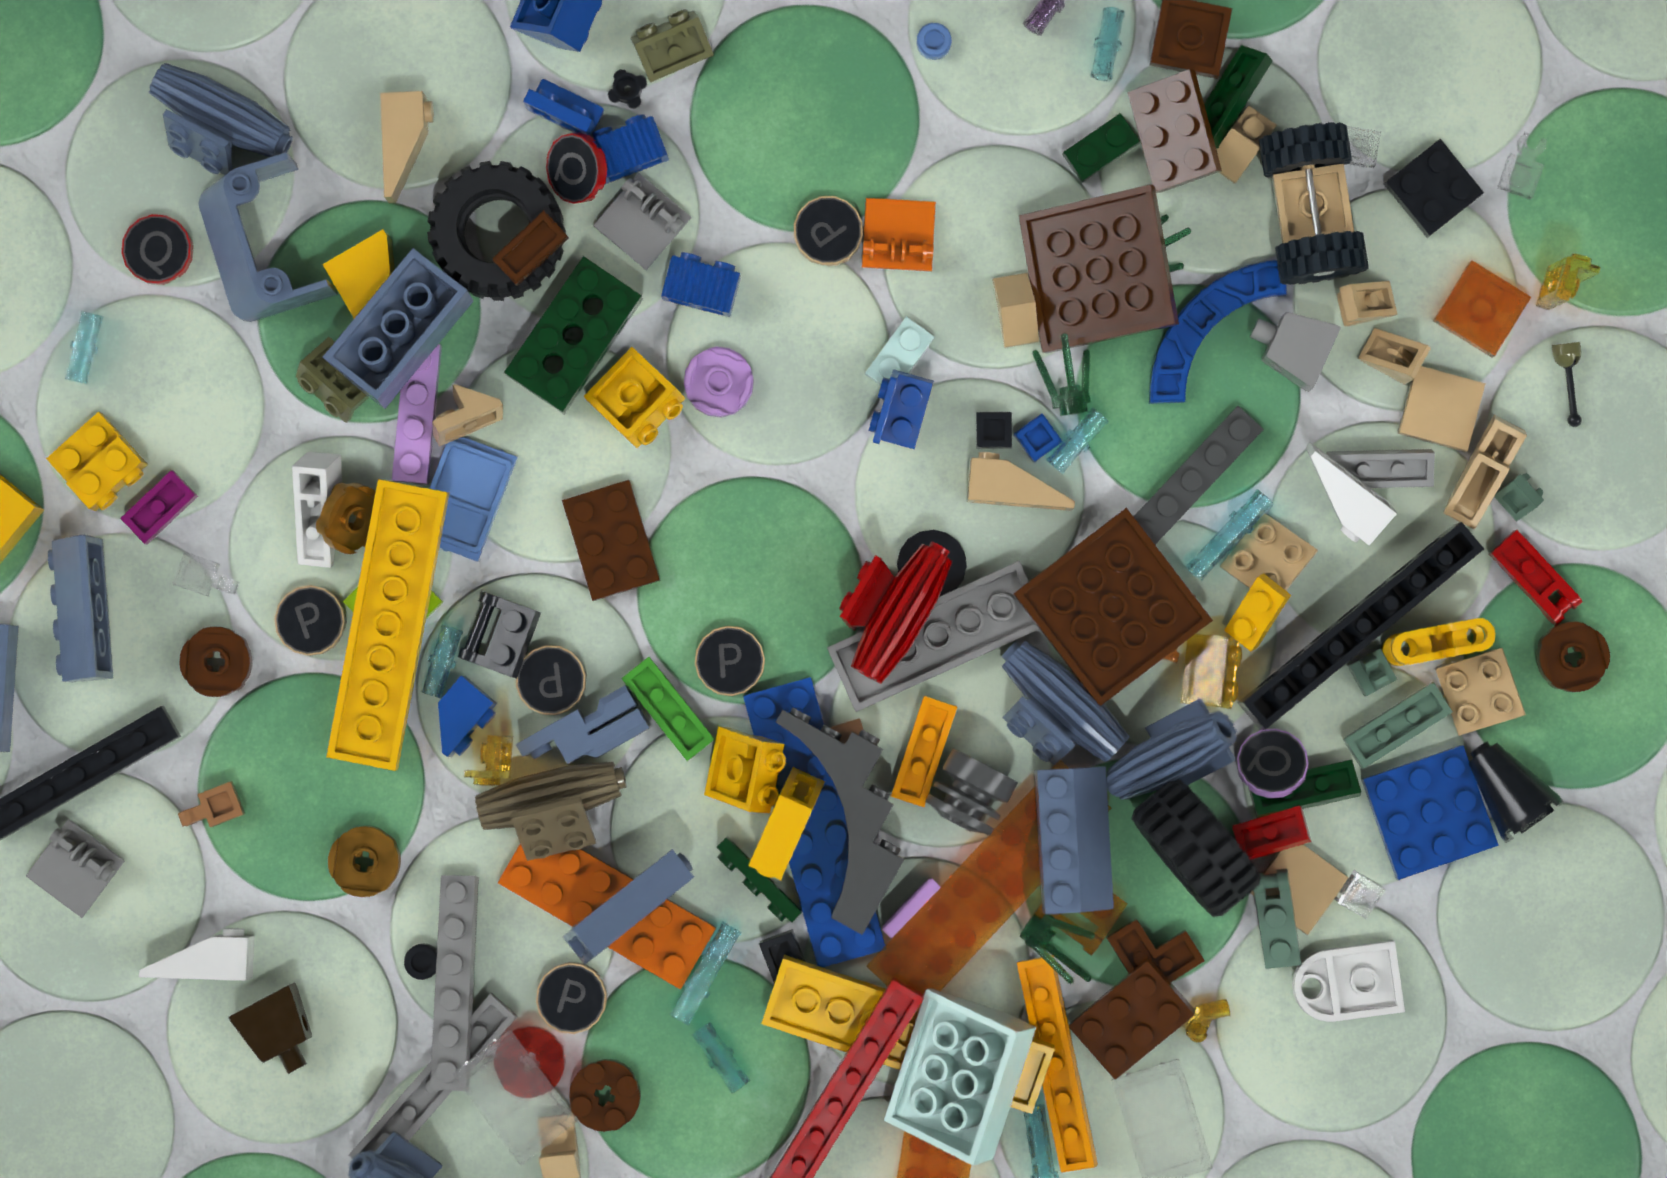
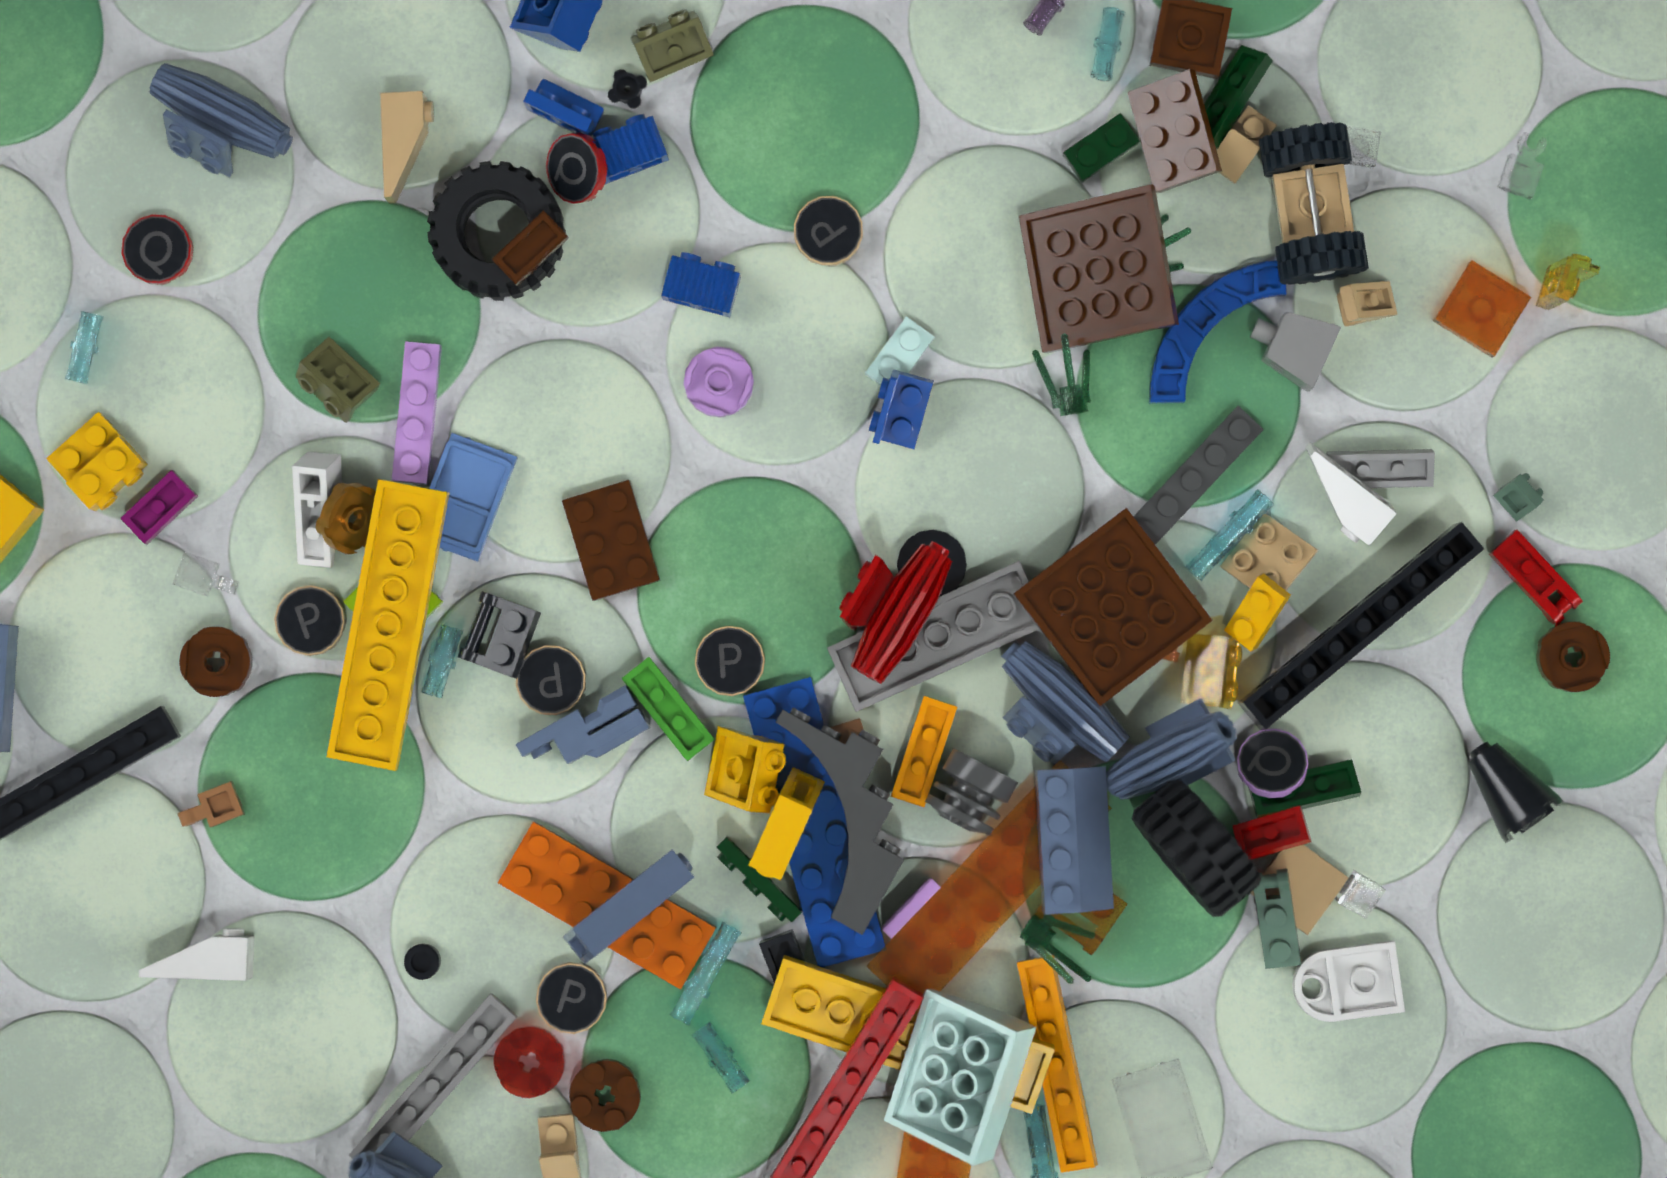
(75, 868): light grey hinge -> none
(81, 609): sand blue slope -> none
(249, 291): sand blue windscreen -> none
(275, 1027): dark brown torso -> none
(349, 875): pearl gold plate -> none
(362, 270): yellow slope -> none
(398, 328): sand blue slope -> none
(454, 979): light grey plate -> none
(460, 713): blue slope -> none
(474, 413): tan slope -> none
(498, 759): clear yellow bracket -> none
(515, 1097): clear piece -> none
(551, 806): dark tan plate -> none
(567, 312): dark green brick -> none
(635, 398): yellow plate -> none
(642, 221): light grey hinge -> none
(898, 234): orange hinge -> none
(934, 41): medium blue tile -> none
(993, 430): black plate -> none
(1006, 484): tan slope -> none
(1016, 310): tan slope -> none
(1037, 438): blue tile -> none
(1077, 440): clear light blue pin -> none
(1132, 1018): reddish brown plate -> none
(1172, 957): reddish brown plate -> none
(1198, 1025): clear yellow arm -> none
(1372, 672): sand green tile -> none
(1394, 355): tan slope -> none
(1397, 725): sand green plate -> none
(1429, 812): blue plate -> none
(1433, 188): black plate -> none
(1439, 642): yellow piece -> none
(1441, 408): tan tile -> none
(1480, 691): tan hinge -> none
(1485, 471): tan slope -> none
(1567, 356): hinge -> none

